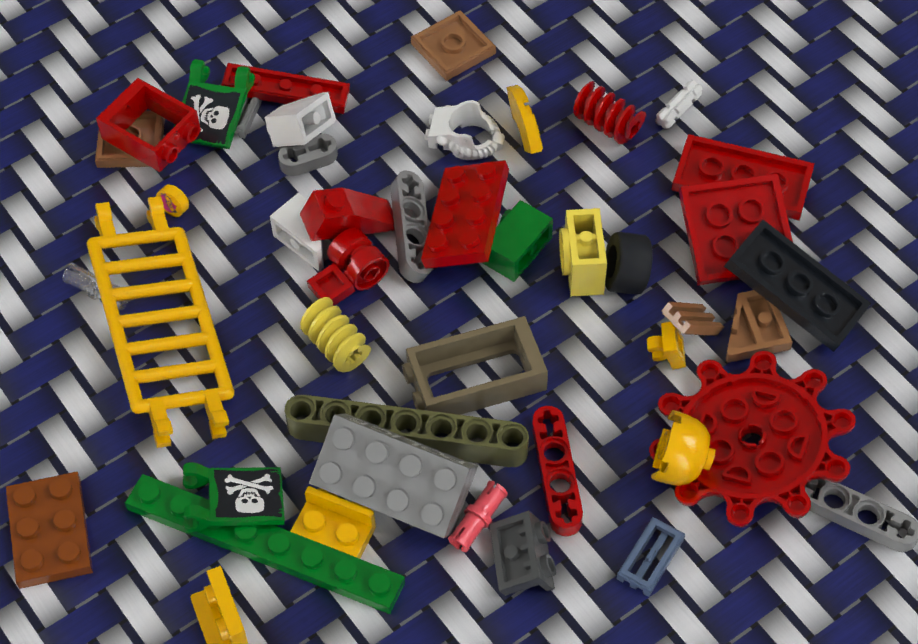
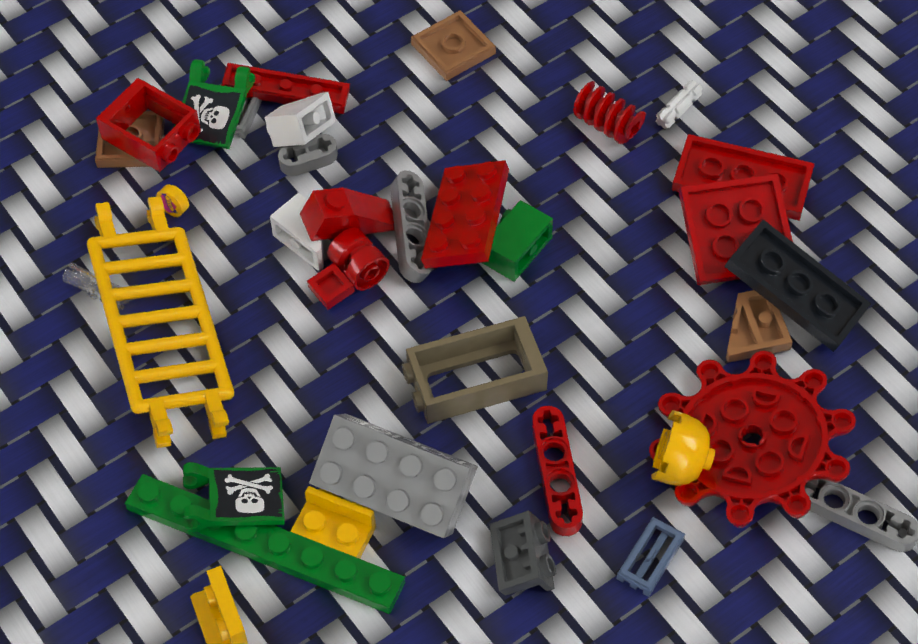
(48, 530): dark orange plate -> none
(334, 335): light yellow piece -> none
(424, 426): olive beam -> none
(465, 114): white piece -> none
(477, 516): coral pin -> none
(524, 119): yellow tile -> none
(583, 252): light yellow brick -> none
(628, 263): black tyre -> none
(668, 346): yellow tile -> none
(696, 320): medium nougat tile -> none

